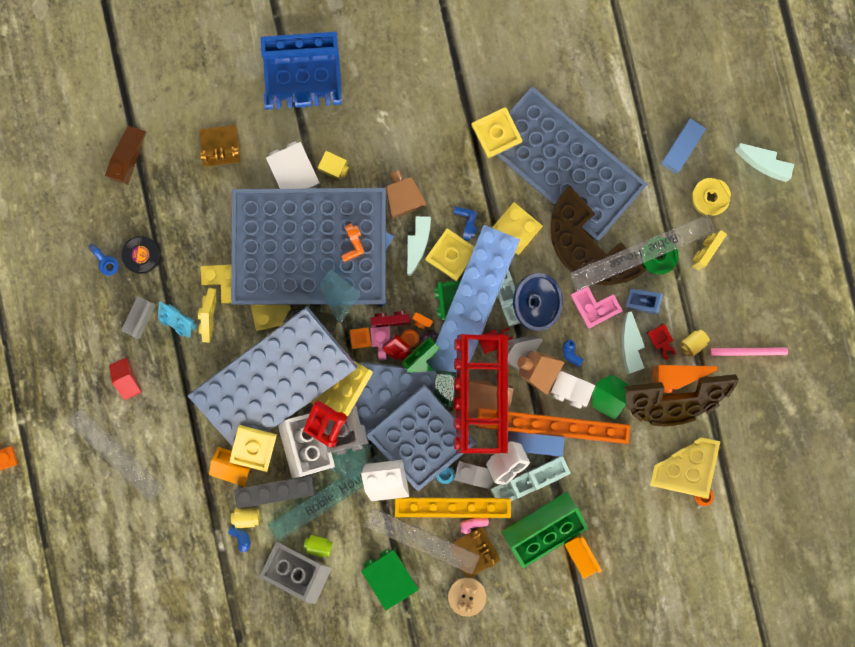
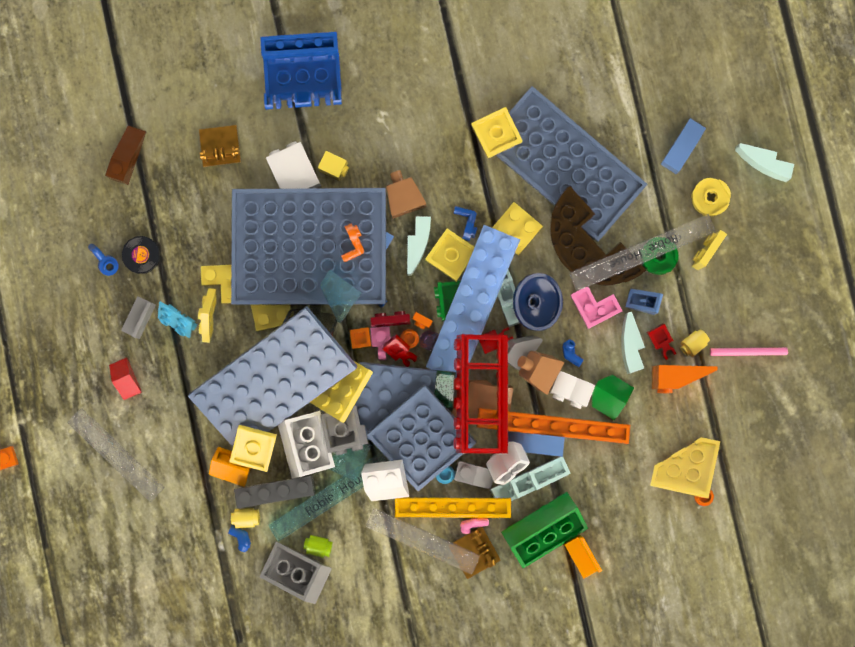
(319, 420): red plate -> none
(389, 578): green panel -> none
(418, 358): green slope -> none
(464, 605): tan plate -> none
(650, 404): dark brown plate -> none

